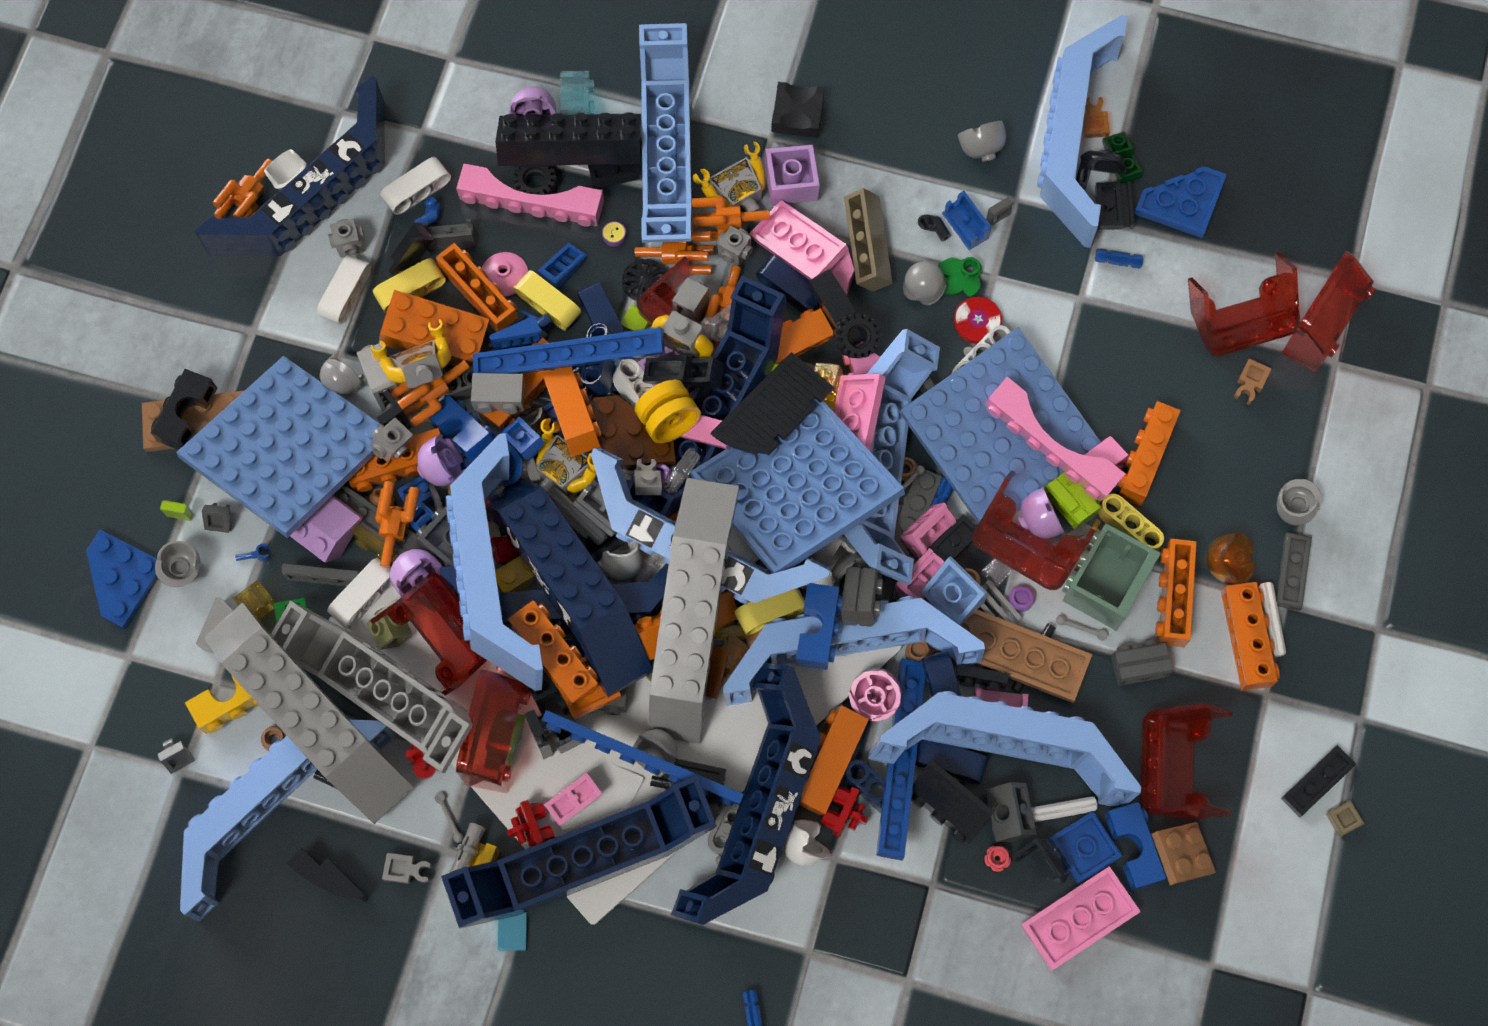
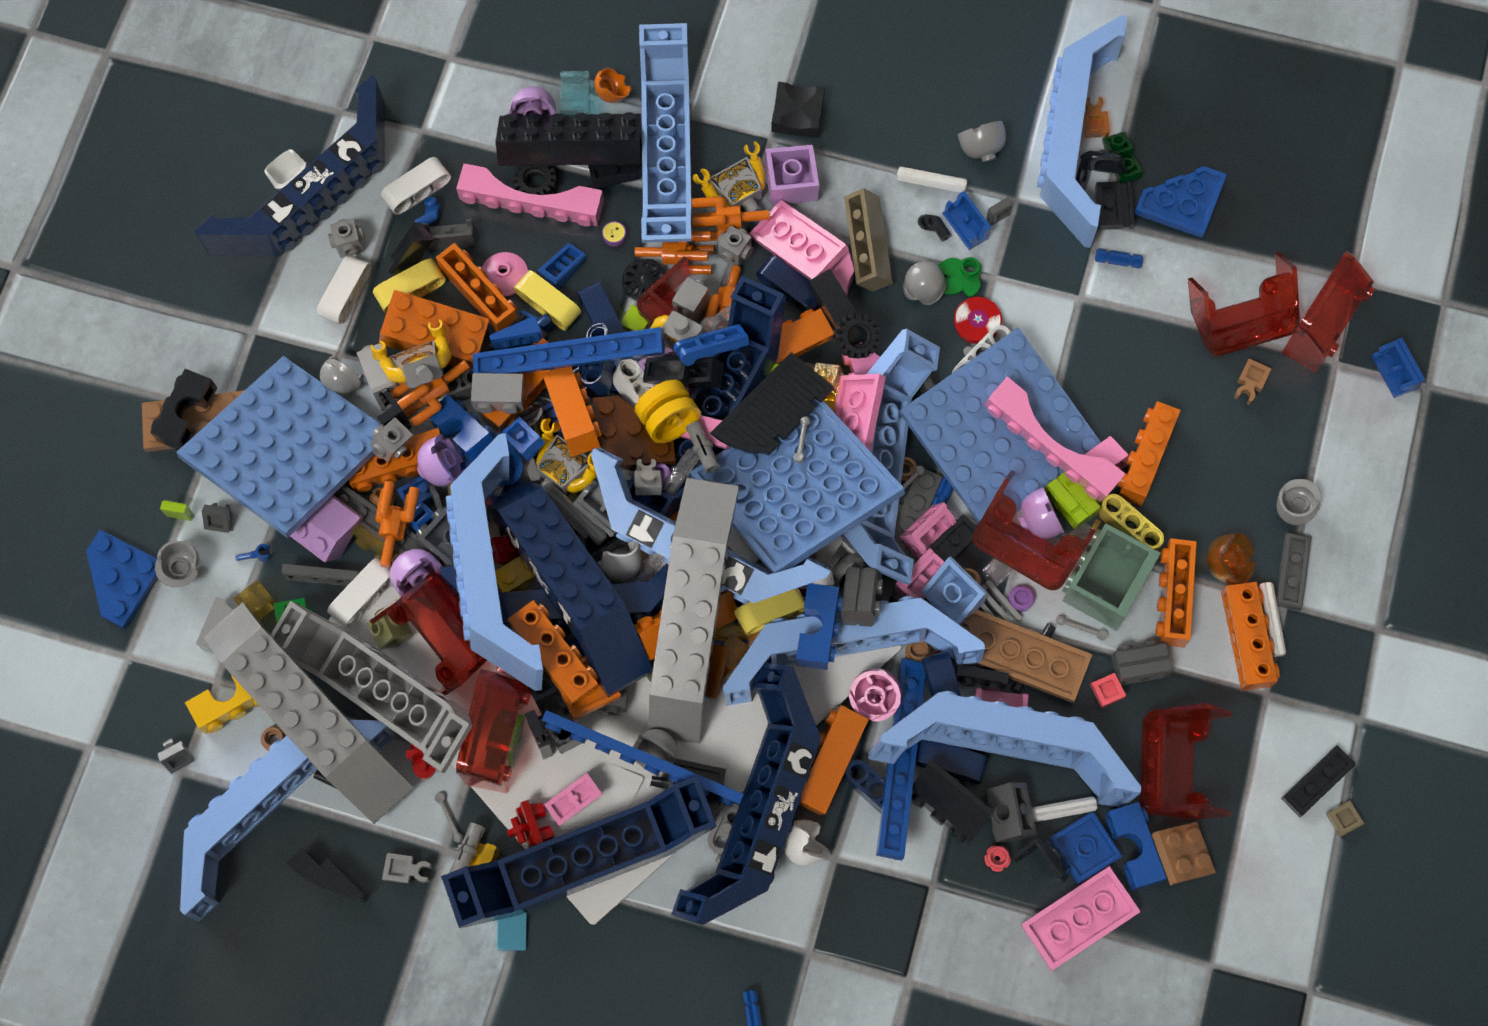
(242, 194): orange plant -> none
(611, 86): none -> orange hair
(708, 461): none -> light grey pin
(710, 344): none -> blue plate
(799, 457): none -> light grey hinge
(837, 821): red hips -> none
(931, 179): none -> white axle
(1108, 690): none -> coral plate
(1398, 368): none -> blue hinge

